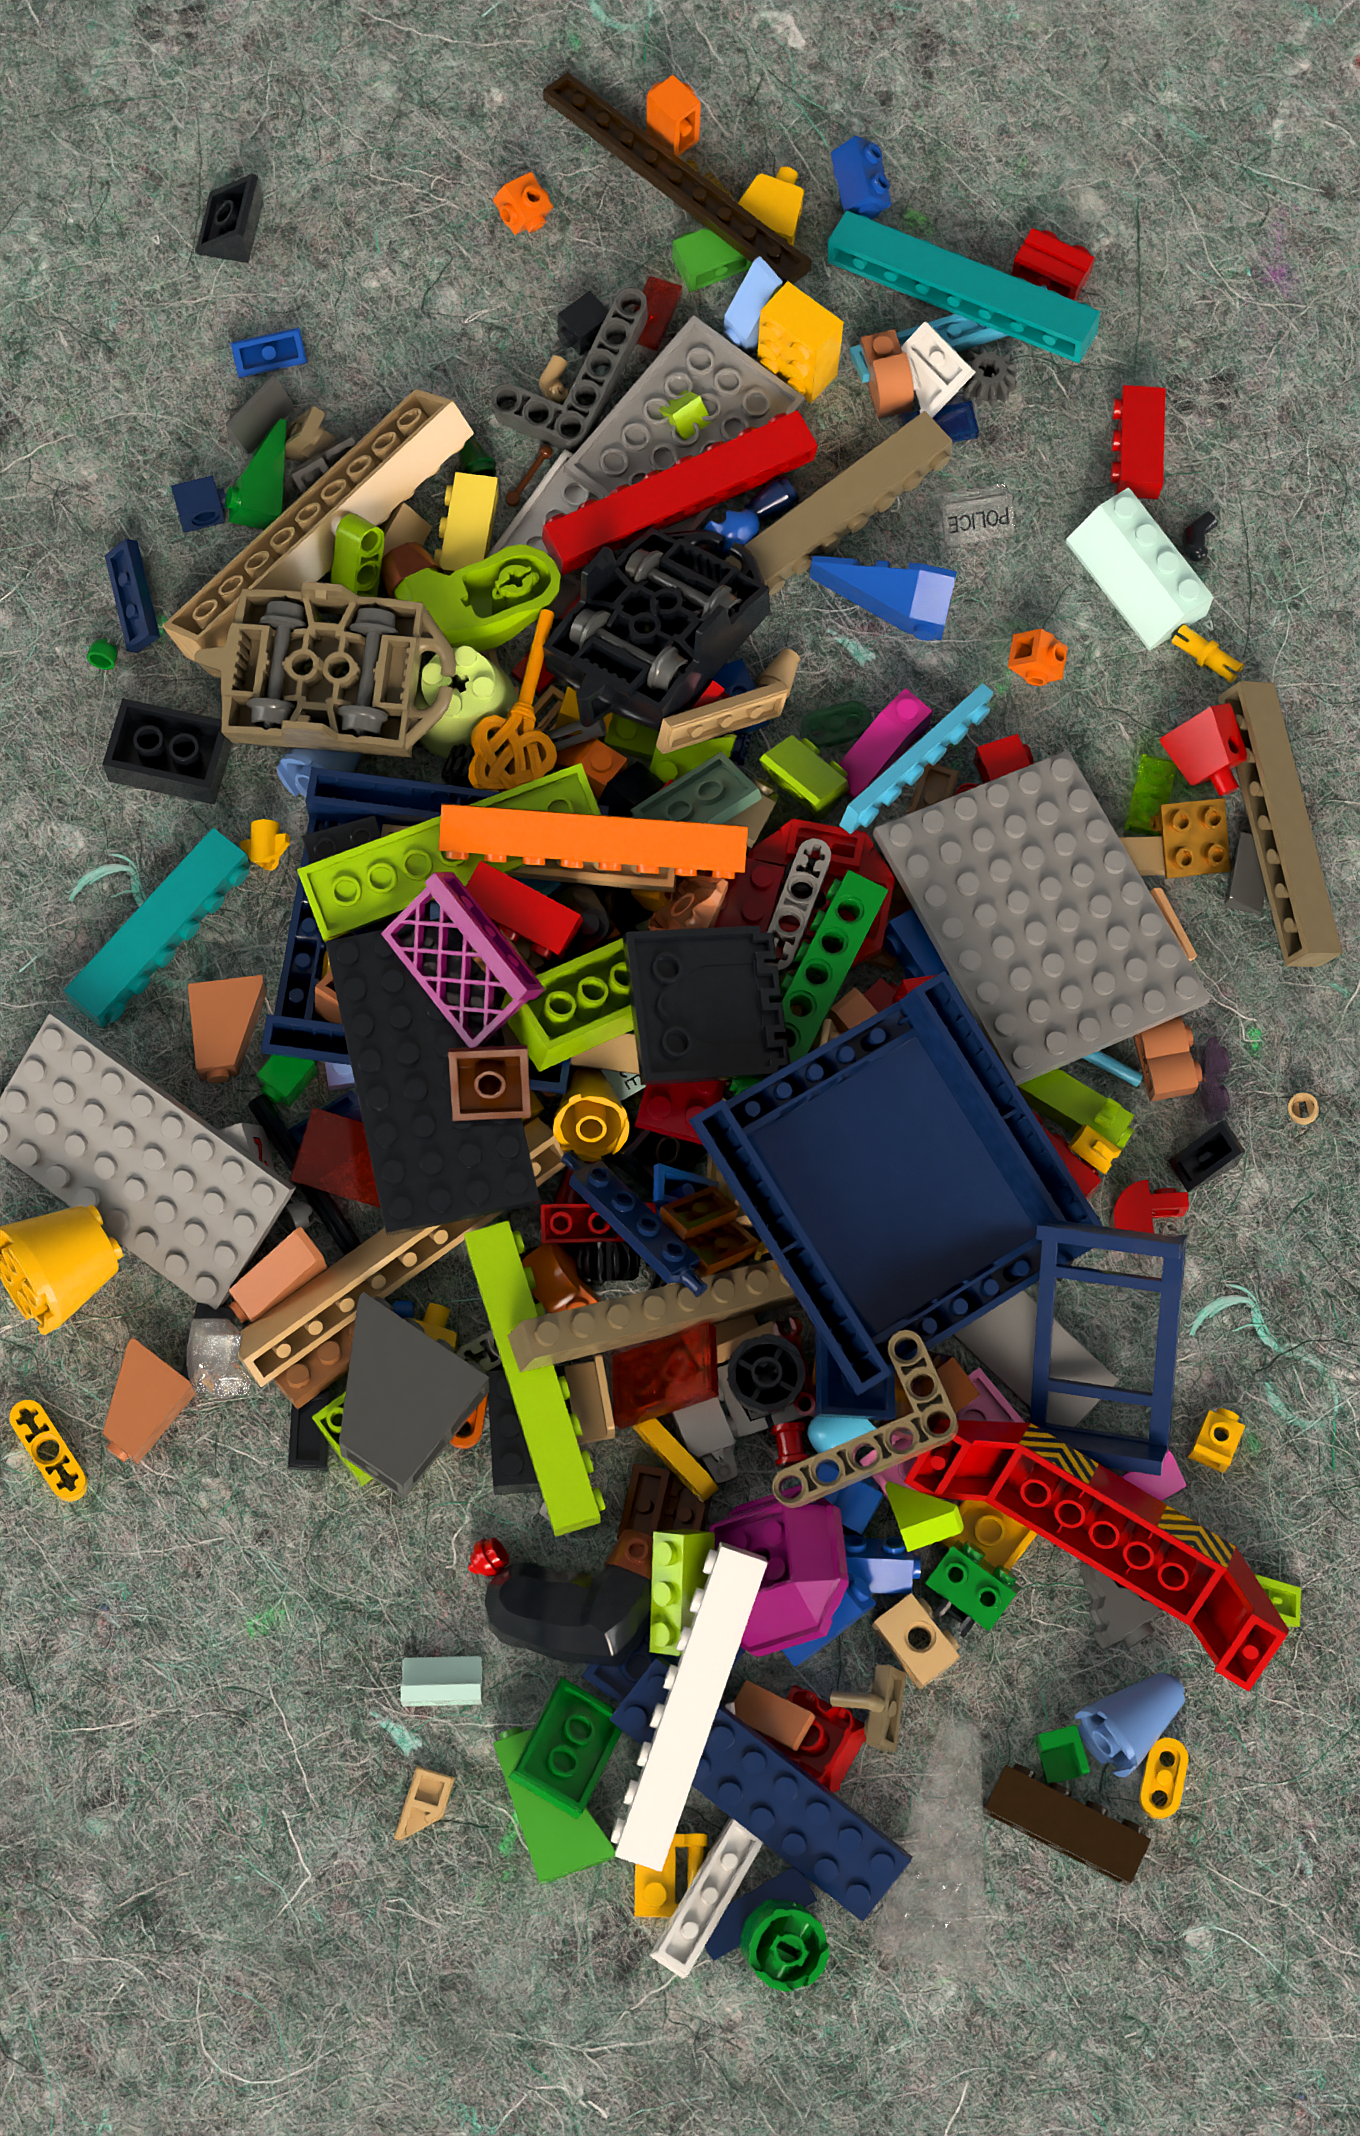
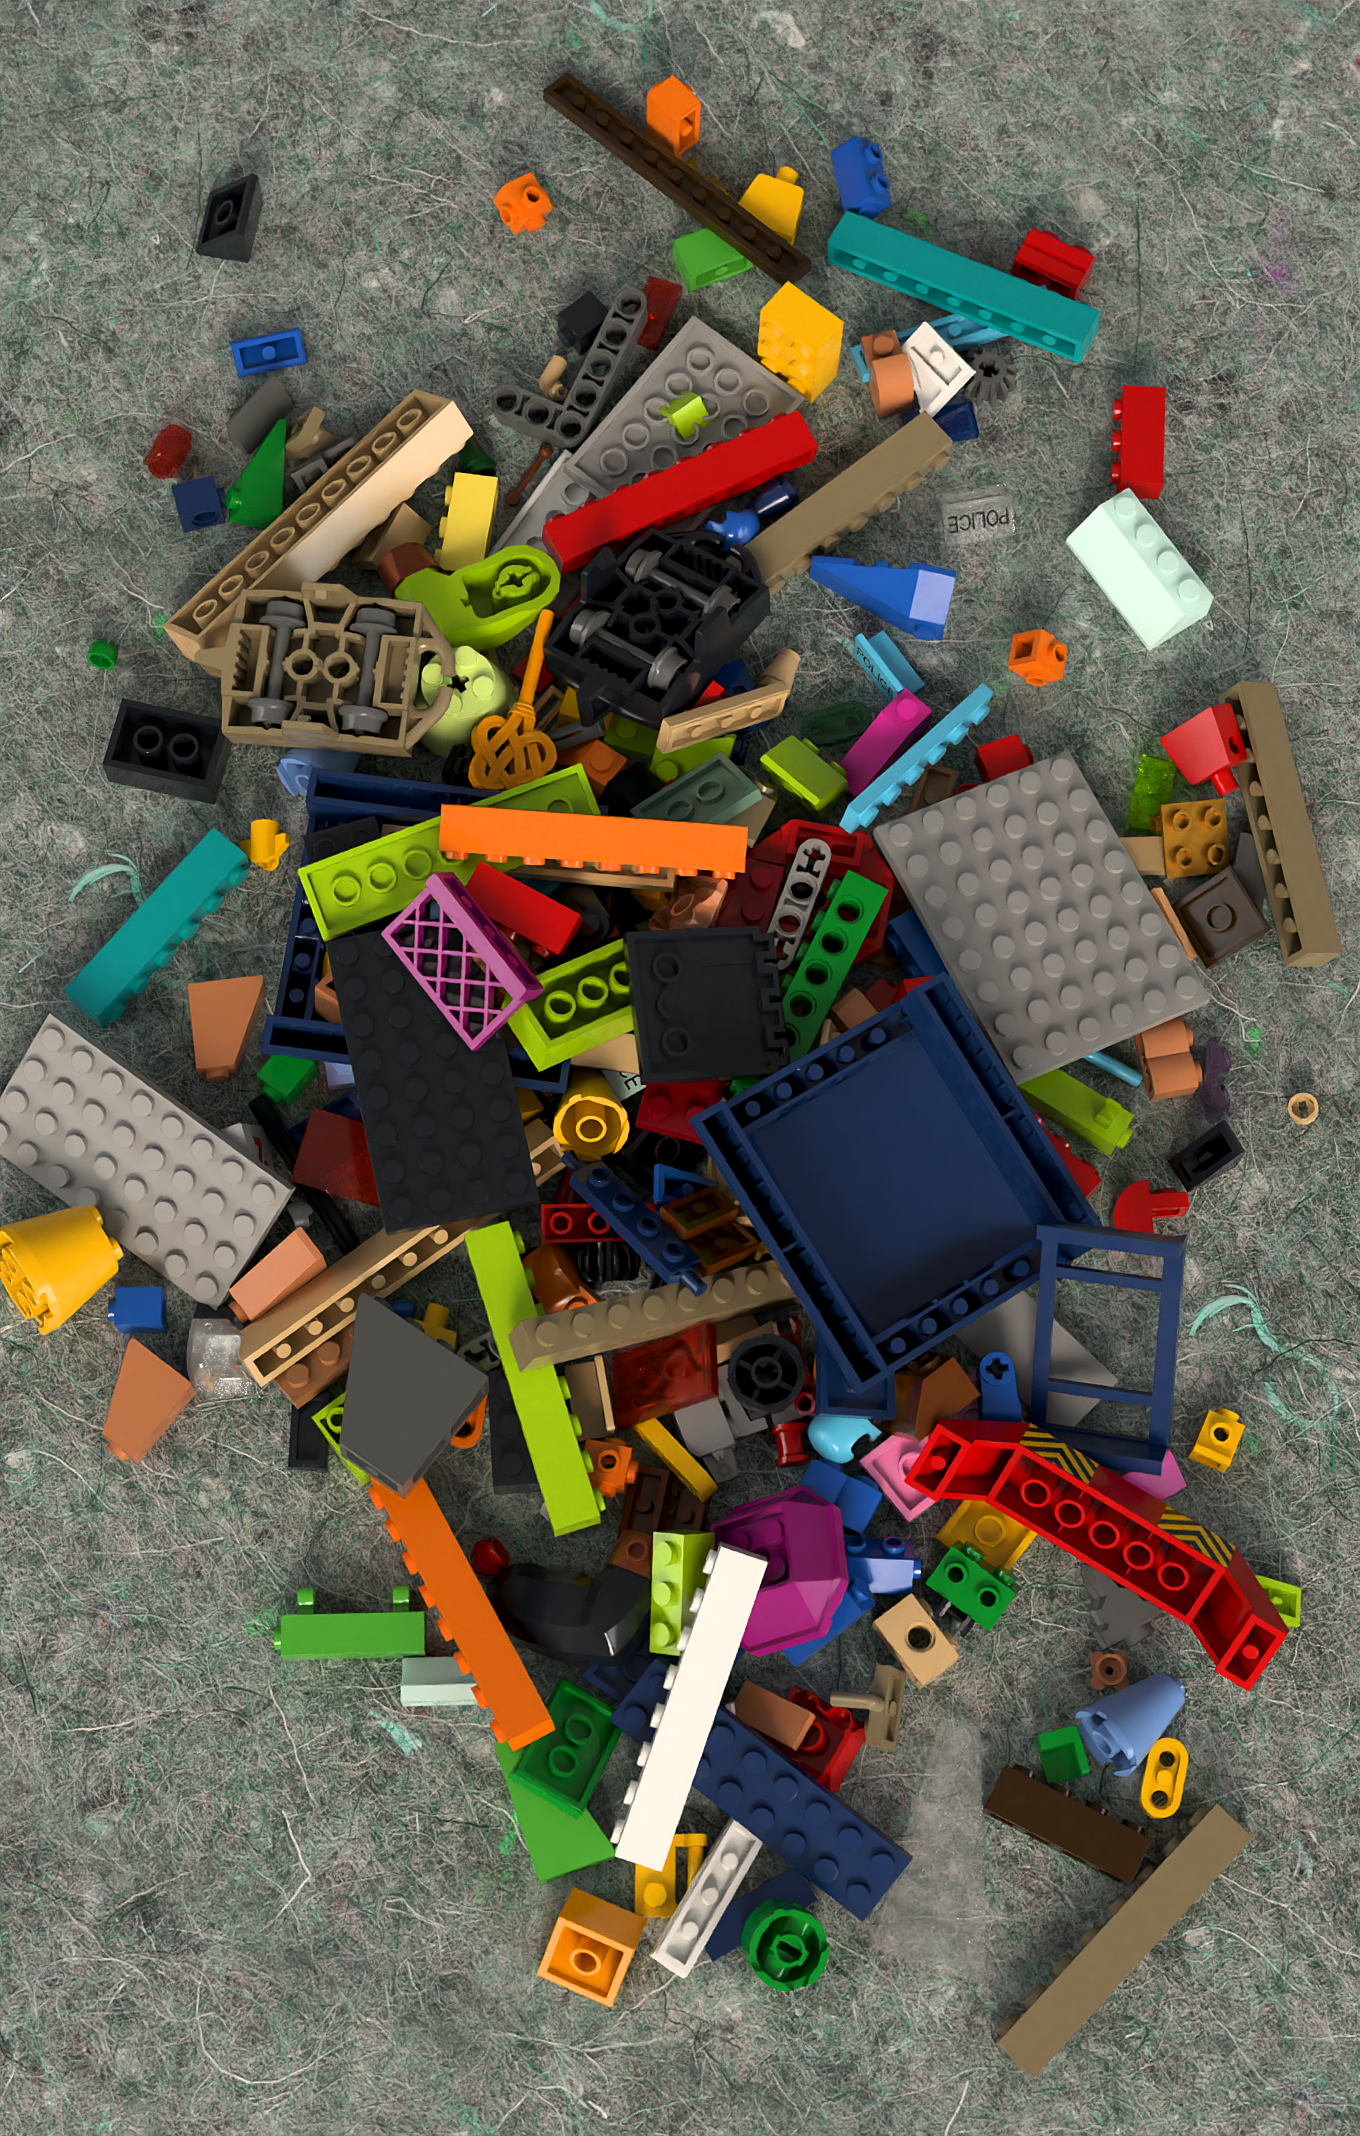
(43, 1421): yellow beam -> none
(132, 595): dark blue plate -> none
(138, 1309): none -> blue brick
(168, 452): none -> clear red brick
(352, 1634): none -> bright green brick
(358, 556): lime beam -> none
(424, 1802): tan tile -> none
(465, 1614): none -> orange brick
(489, 1082): reddish brown slope -> none
(592, 1946): none -> light orange slope
(611, 1453): none -> orange brick
(743, 314): light blue slope -> none
(880, 1438): dark tan beam -> none
(886, 665): none -> medium azure panel
(922, 1516): lime slope -> none
(999, 1397): none -> blue piece
(1094, 1148): yellow piece -> none
(1116, 1662): none -> nougat plate
(1122, 1940): none -> dark tan brick
(1194, 536): black arm -> none
(1207, 653): yellow pin -> none
(1220, 917): none -> dark brown tile

